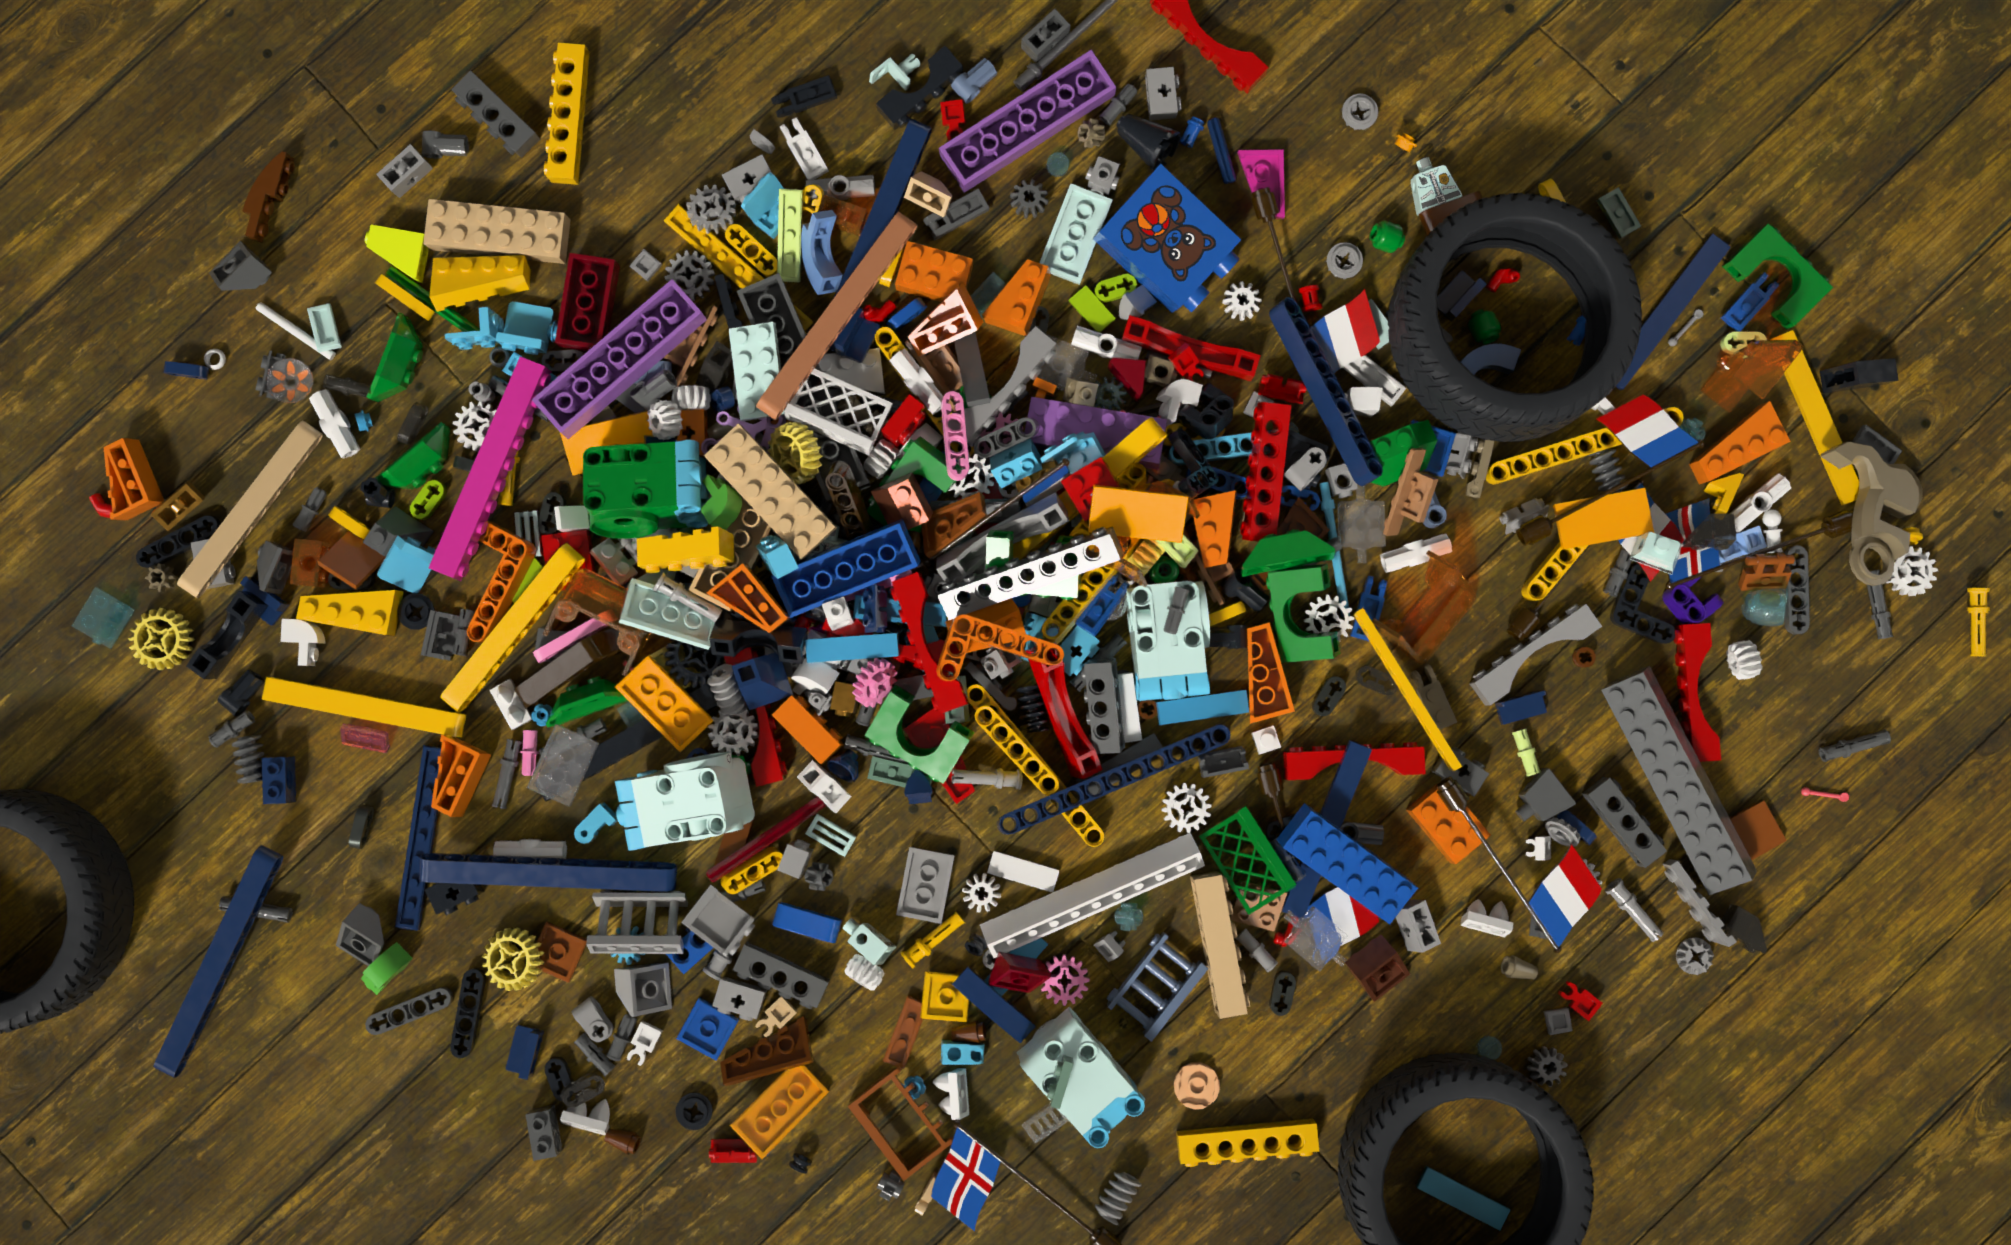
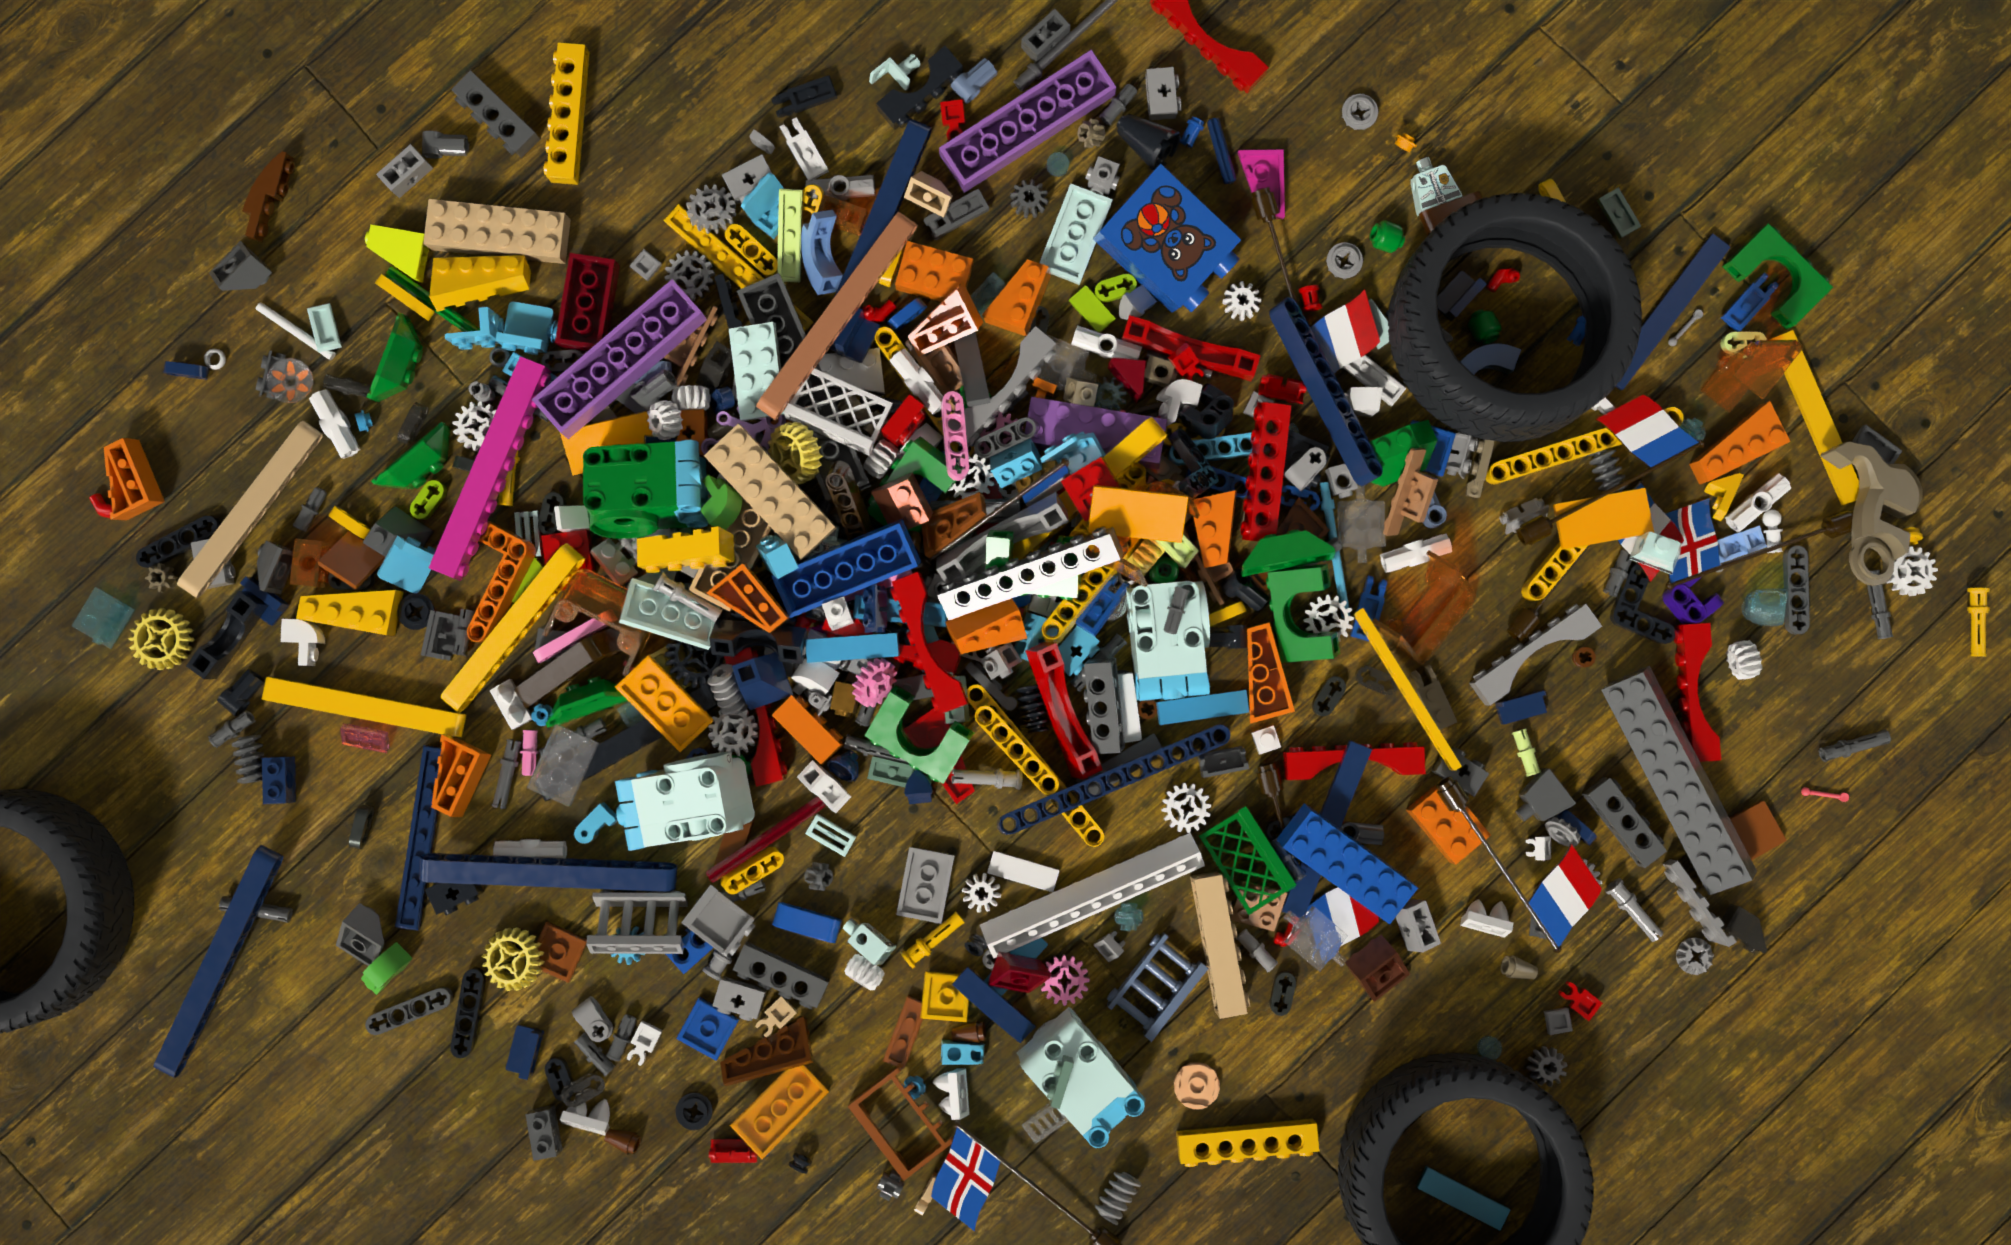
(177, 505): pearl gold brick -> none
(377, 494): black piece -> none
(644, 988): light grey slope -> none
(795, 858): light grey brick -> none
(995, 641): orange beam -> none
(1714, 532): clear smoke slope -> none
(1766, 577): dark orange plate -> none
(1859, 375): black slope -> none

